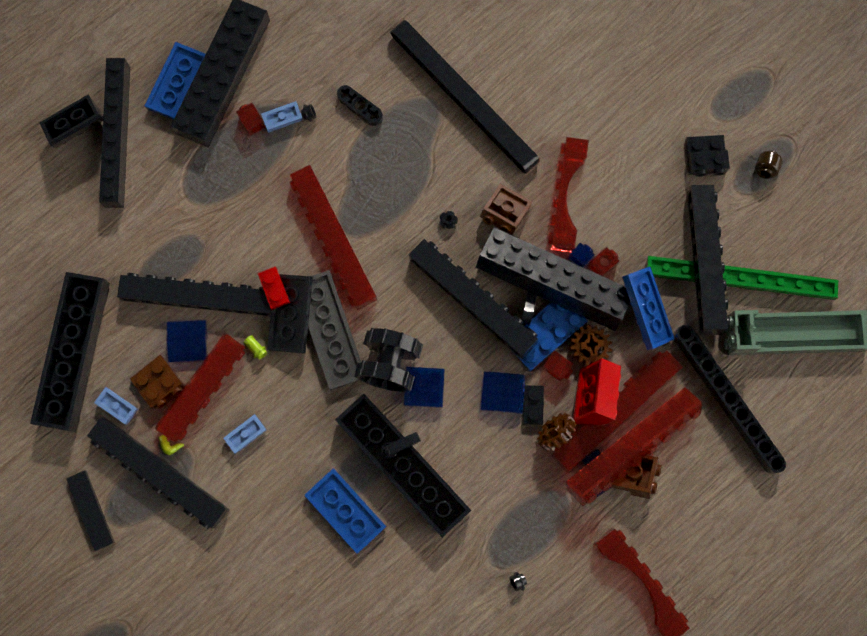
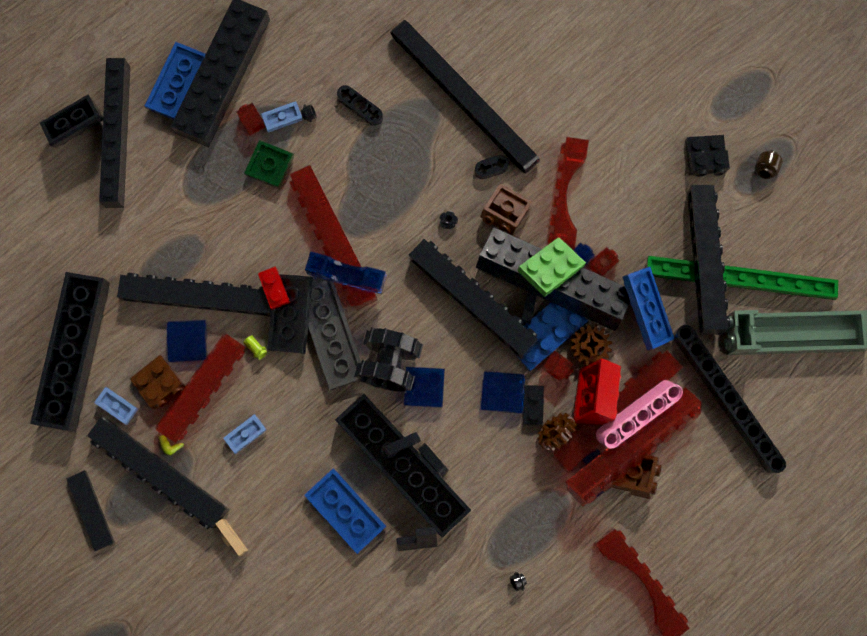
(231, 538): none -> tan plate
(269, 164): none -> dark green plate
(335, 271): none -> clear blue arch
(424, 539): none -> black tile
(433, 460): none -> black beam
(492, 171): none -> black beam
(551, 266): none -> bright green plate
(631, 417): none -> bright pink beam

